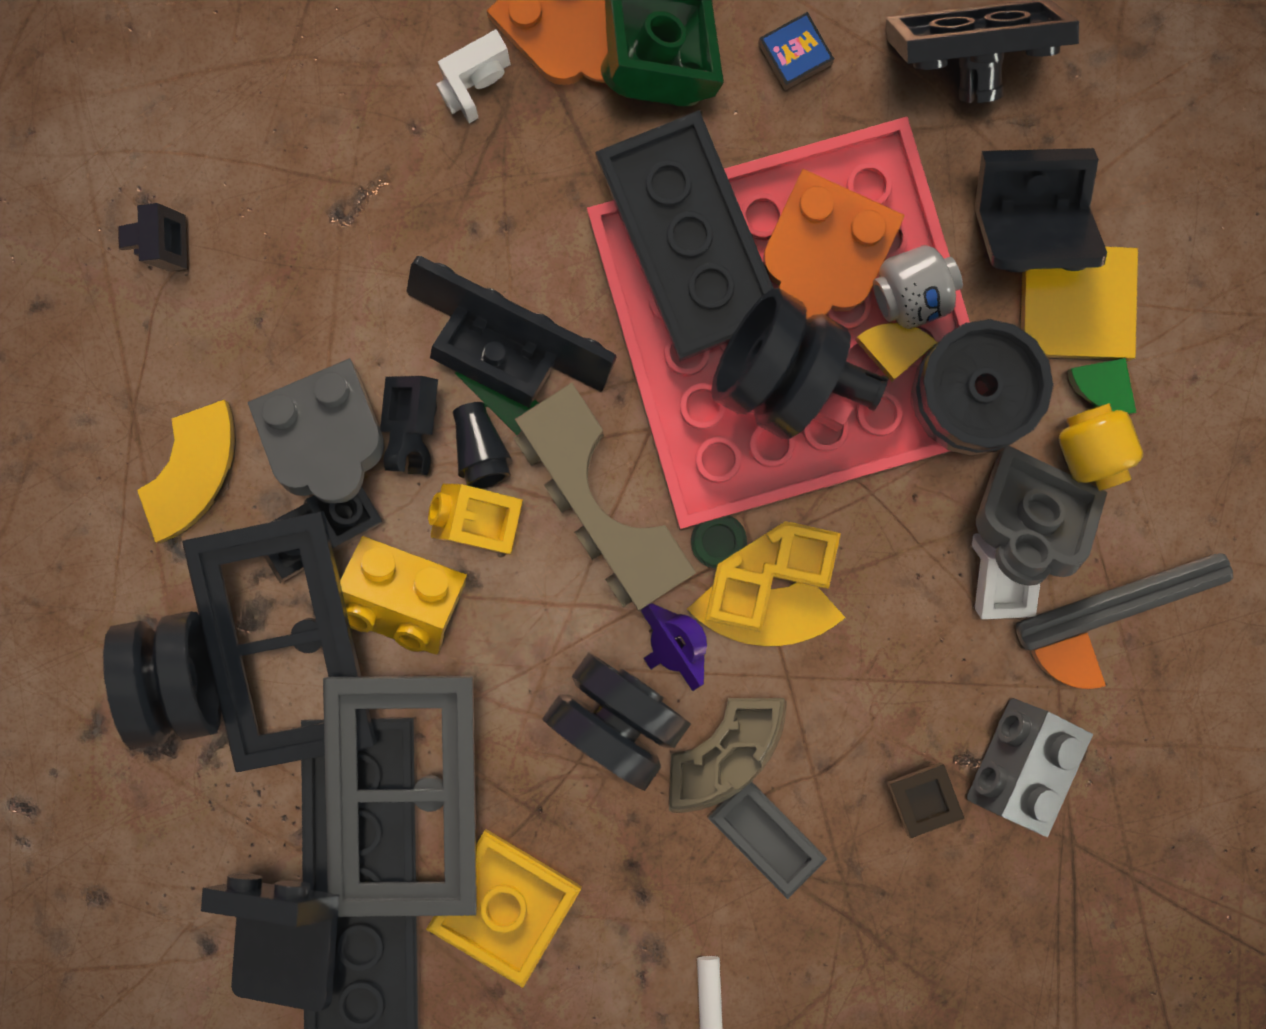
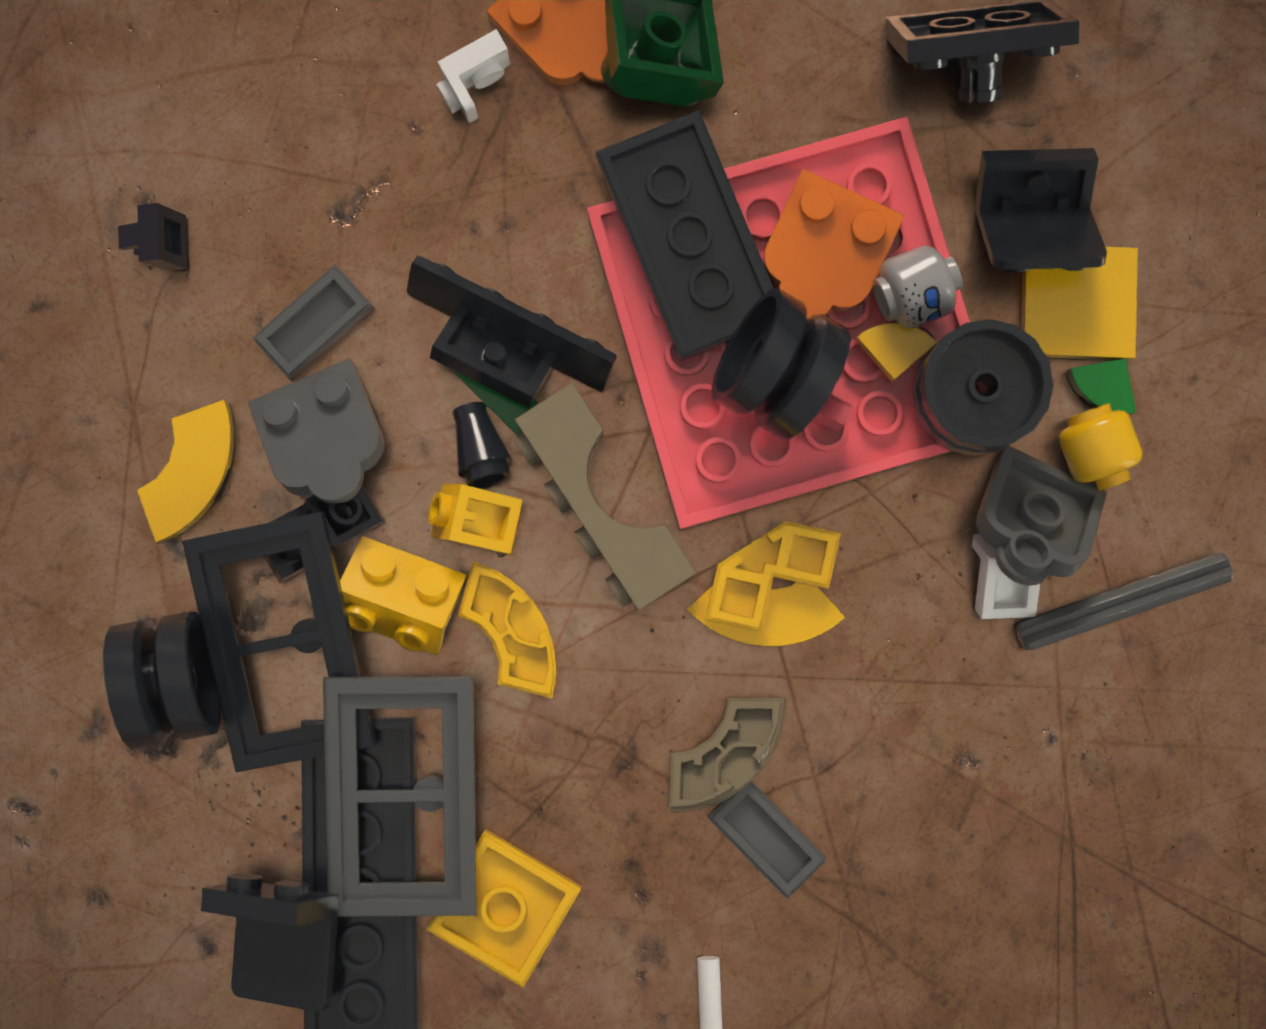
(313, 323): none -> dark grey tile
(406, 416): black plate -> none
(515, 629): none -> yellow tile
(615, 722): black wheel -> none
(669, 648): dark purple piece -> none
(717, 540): dark green tile -> none
(796, 51): tile -> none
(861, 386): black pin -> none
(925, 800): dark brown tile -> none
(1029, 766): dark grey bracket -> none
(1071, 662): orange tile -> none

